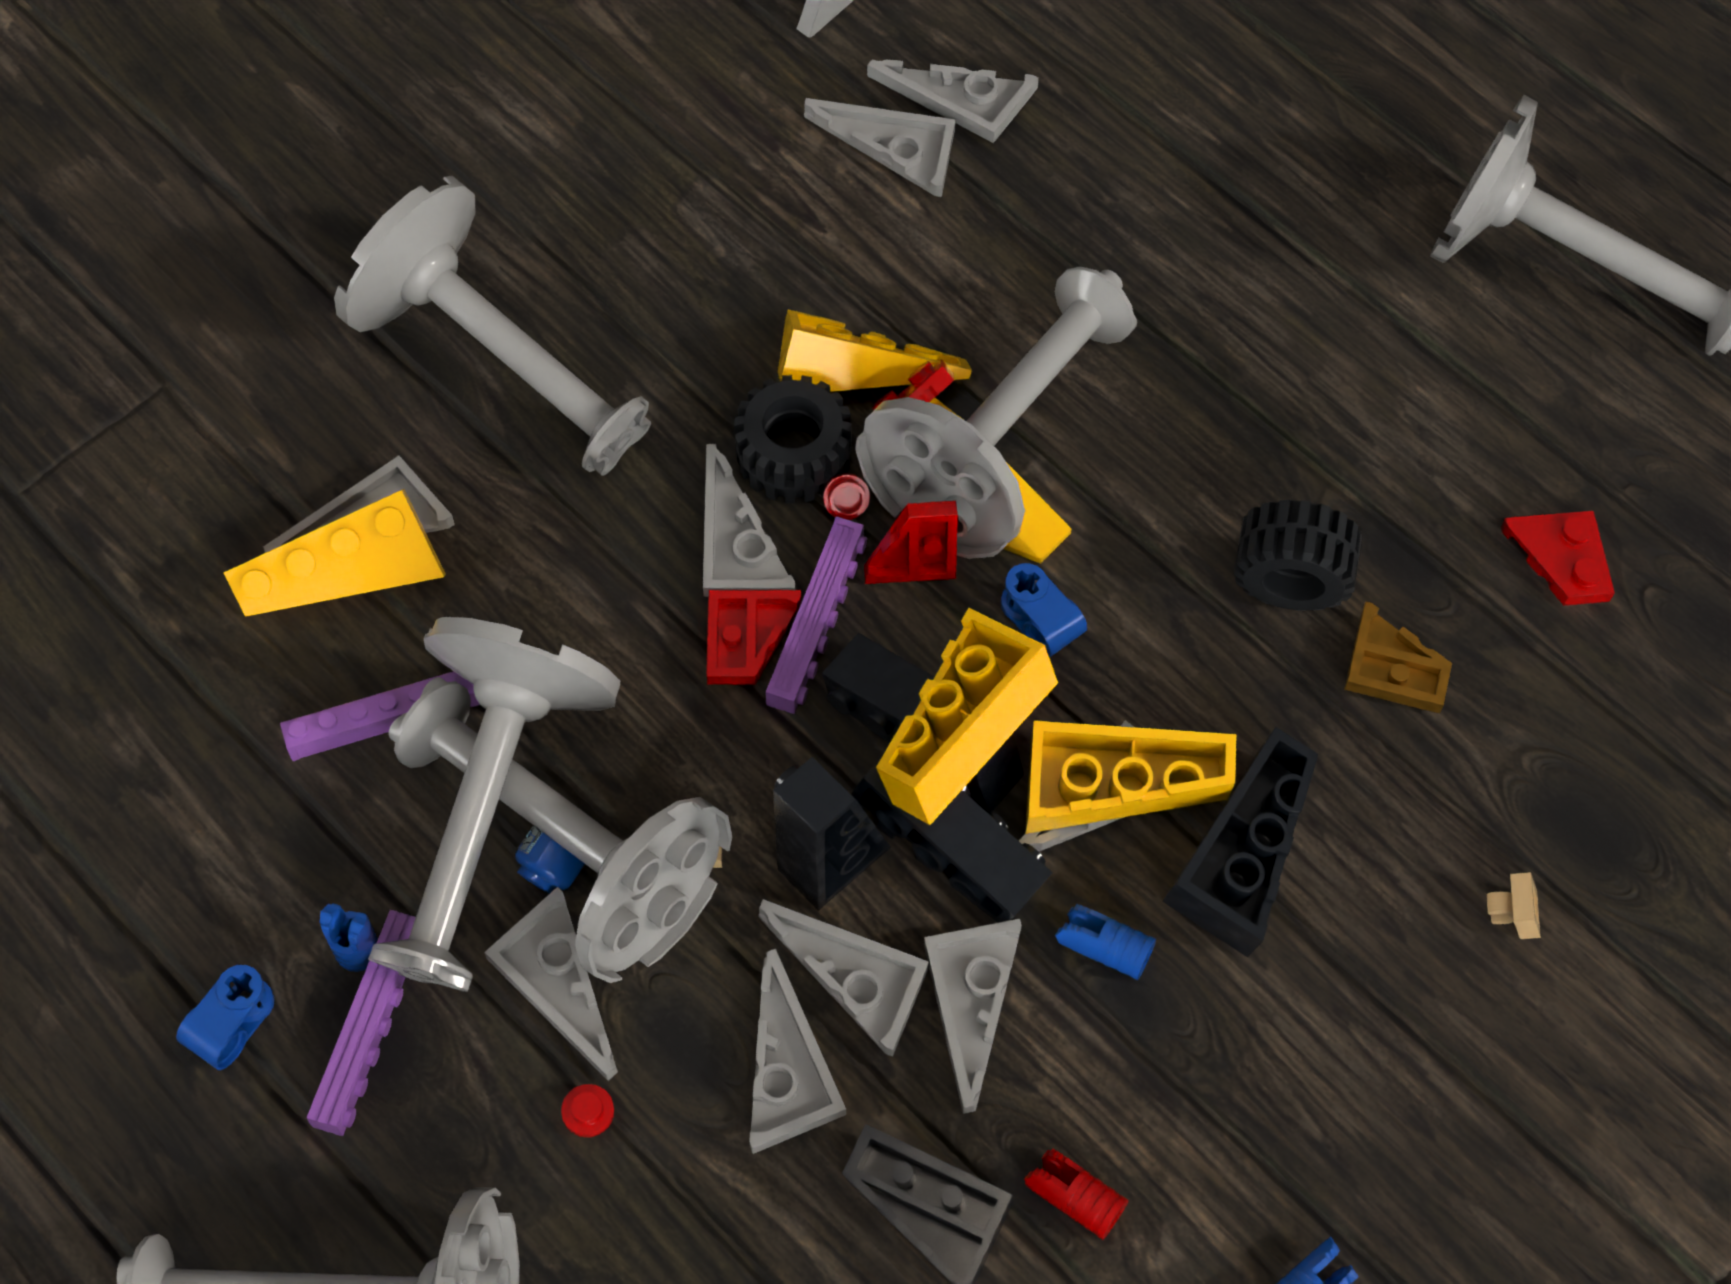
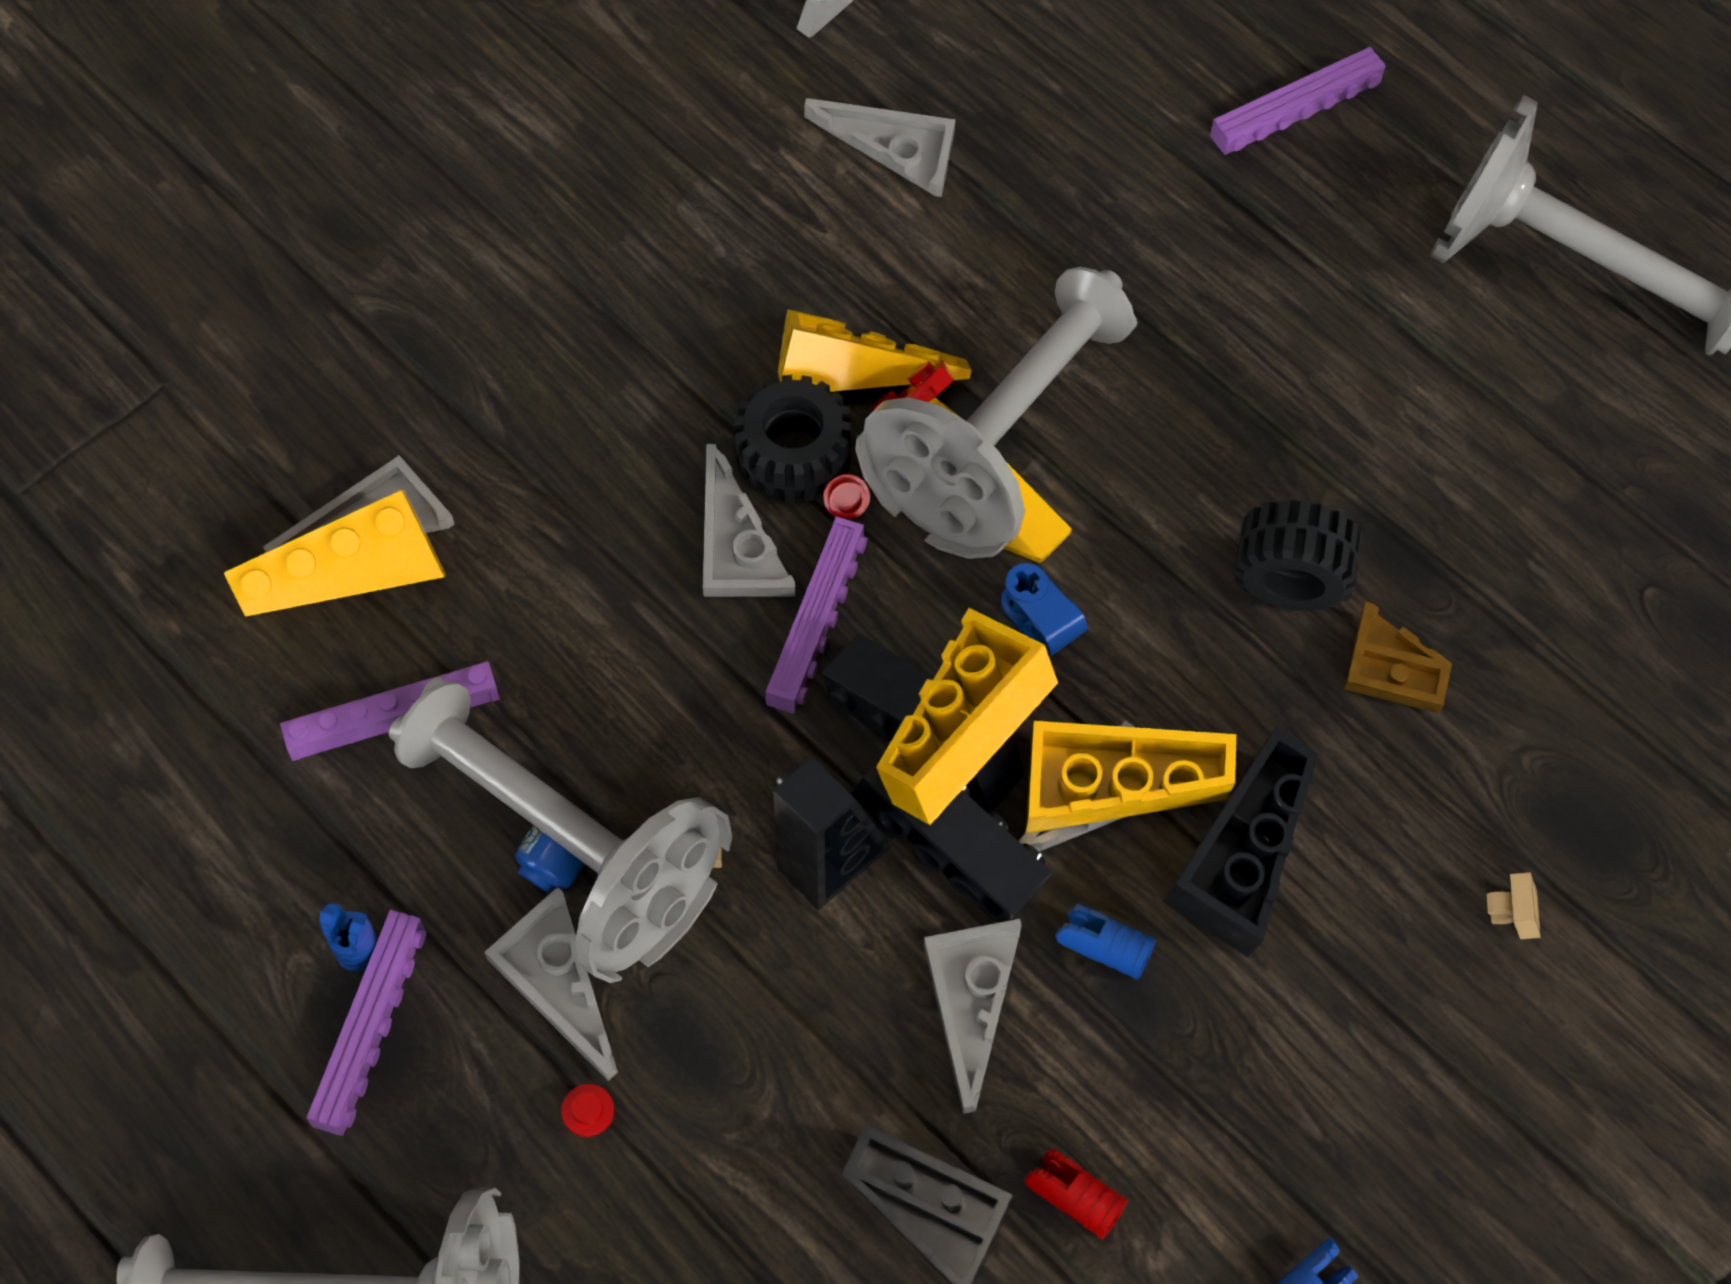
(222, 1020): blue piece -> none
(415, 261): light grey piece -> none
(514, 687): light grey piece -> none
(746, 632): red wing -> none
(791, 1077): light grey wing -> none
(863, 976): light grey wing -> none
(917, 545): red wing -> none
(971, 97): light grey wing -> none
(1297, 101): none -> medium lavender piece
(1566, 553): red wing -> none

